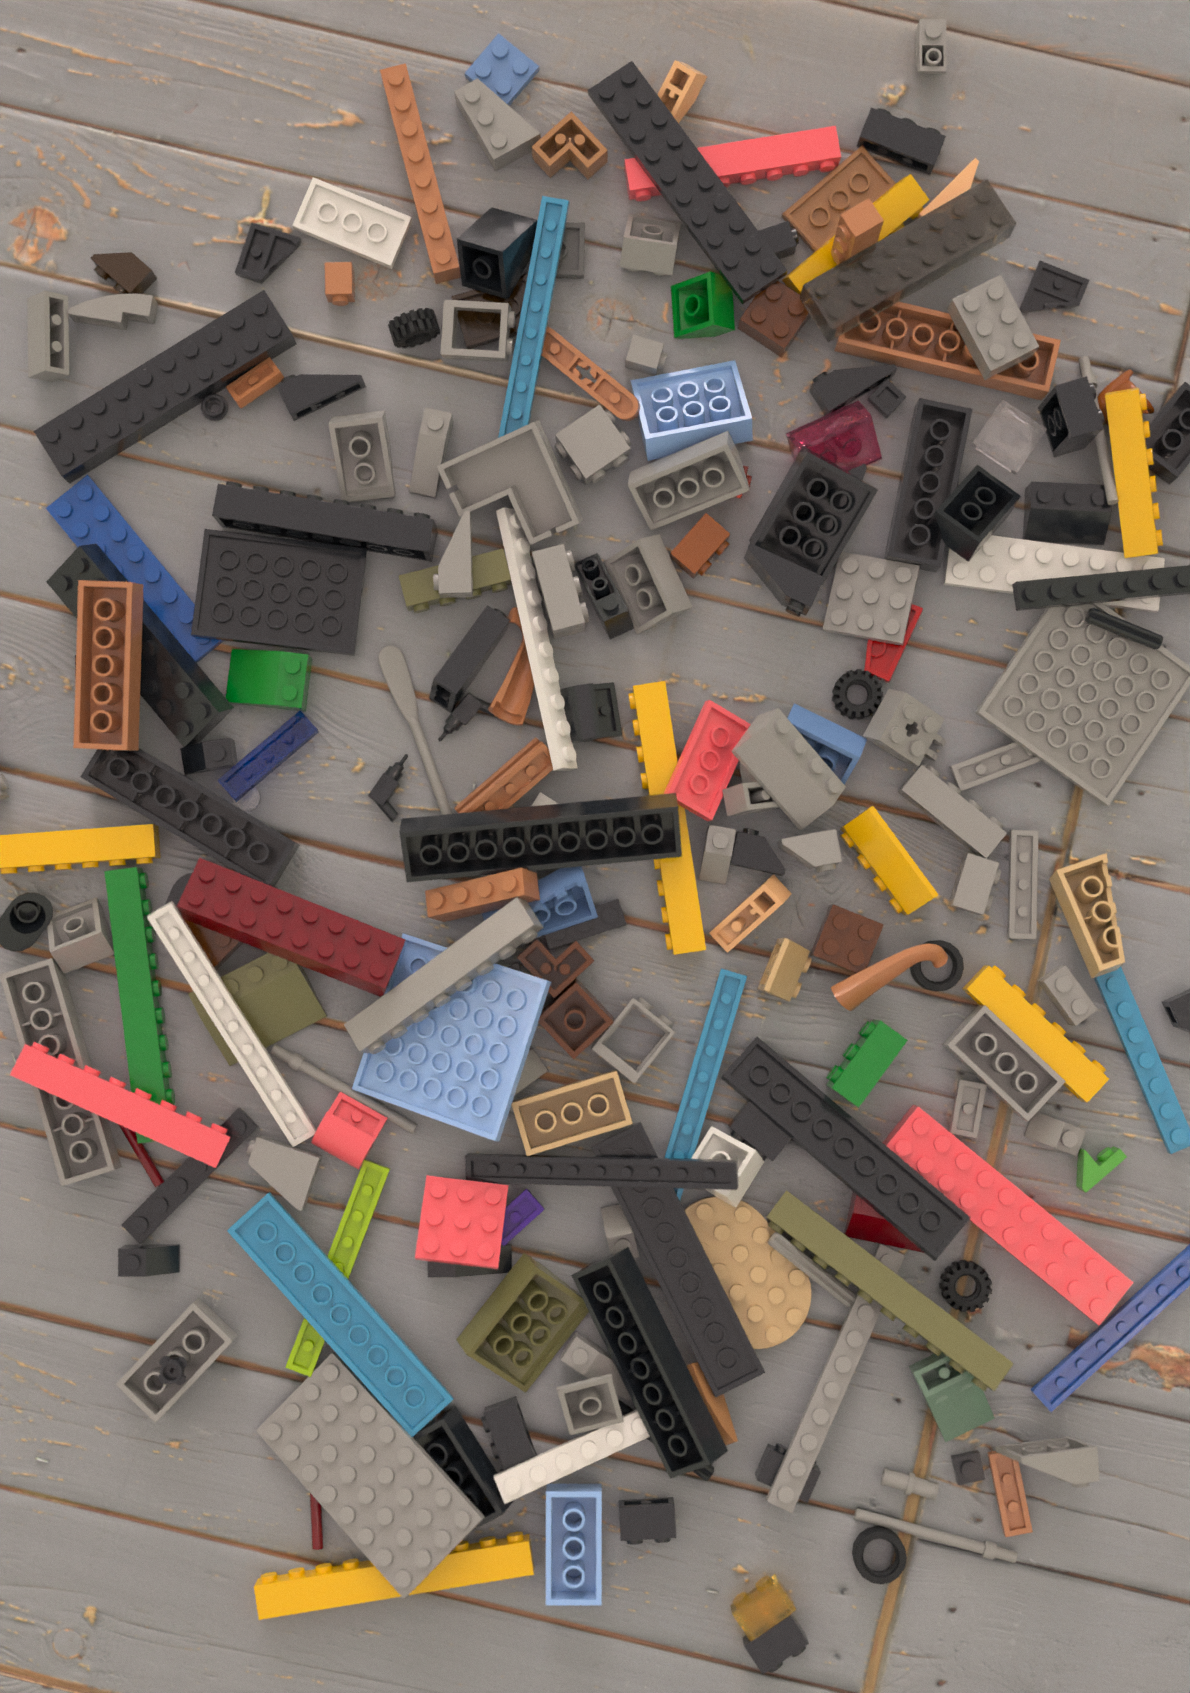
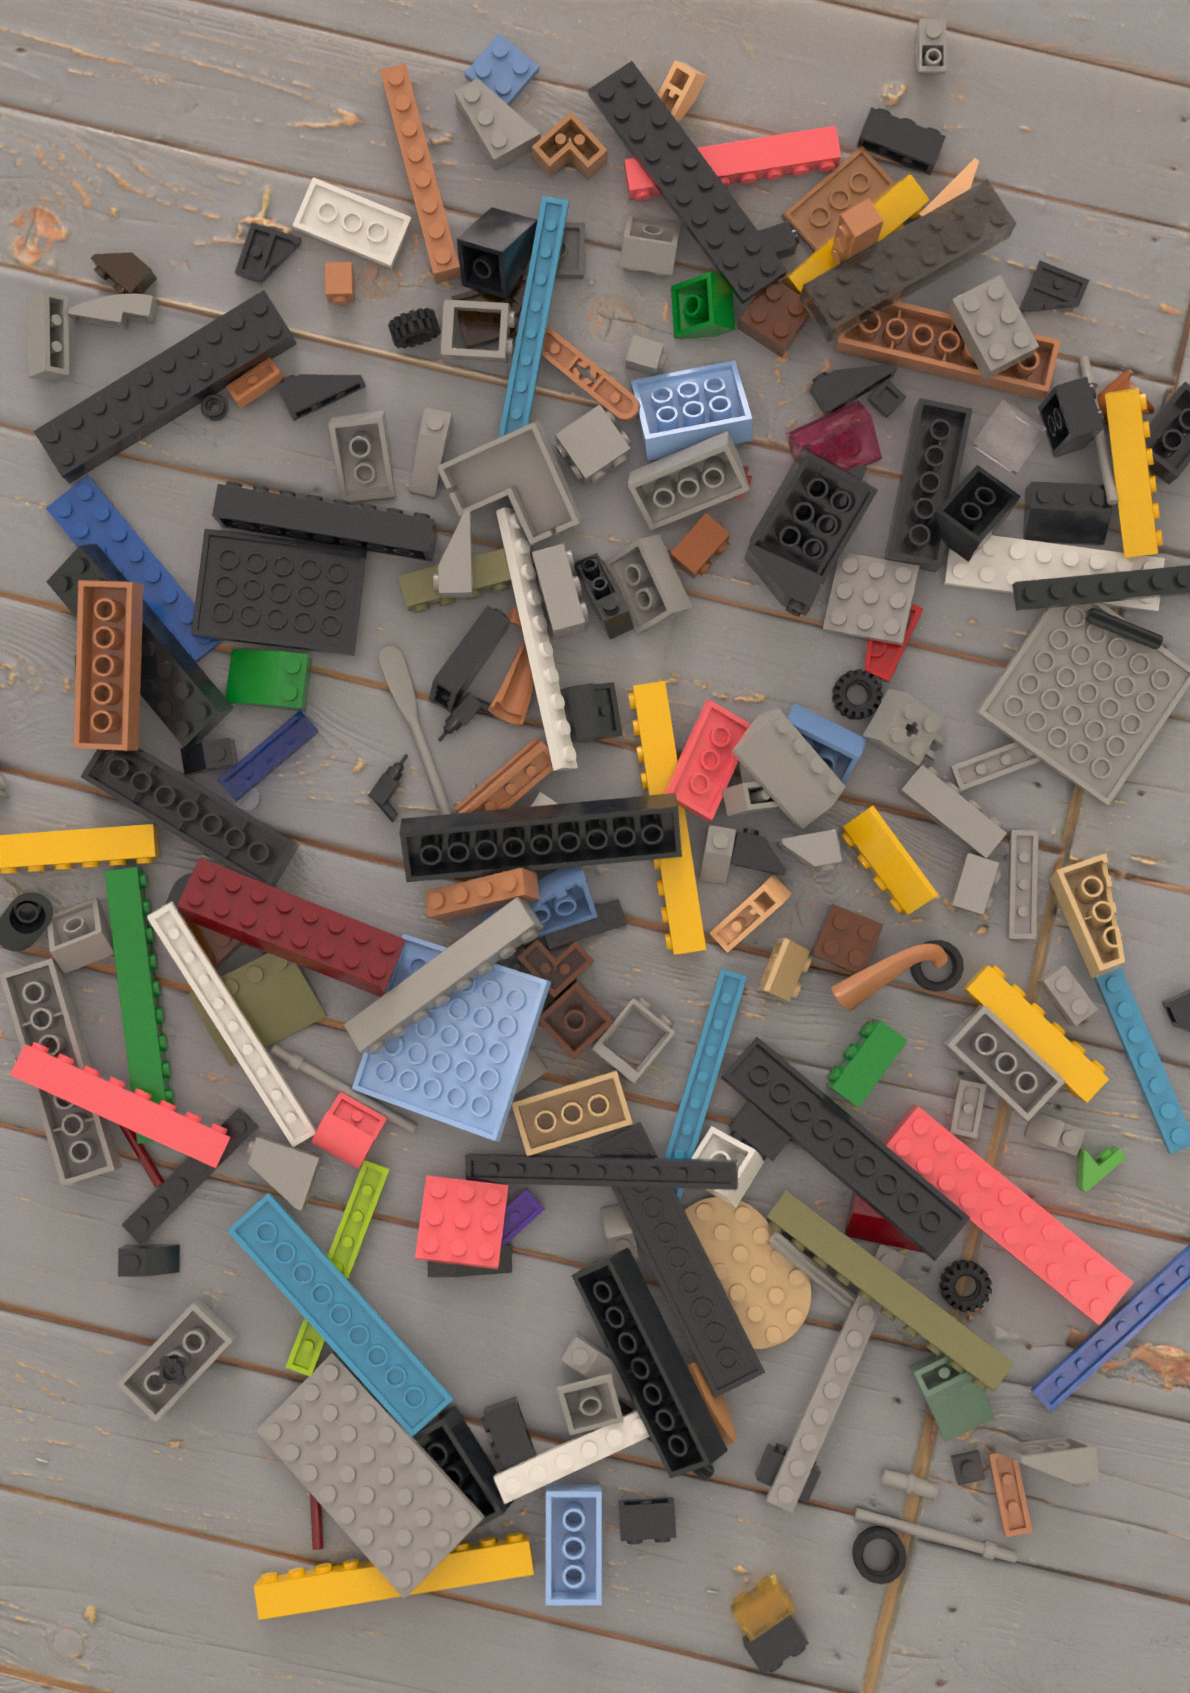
(523, 1323): olive slope -> none

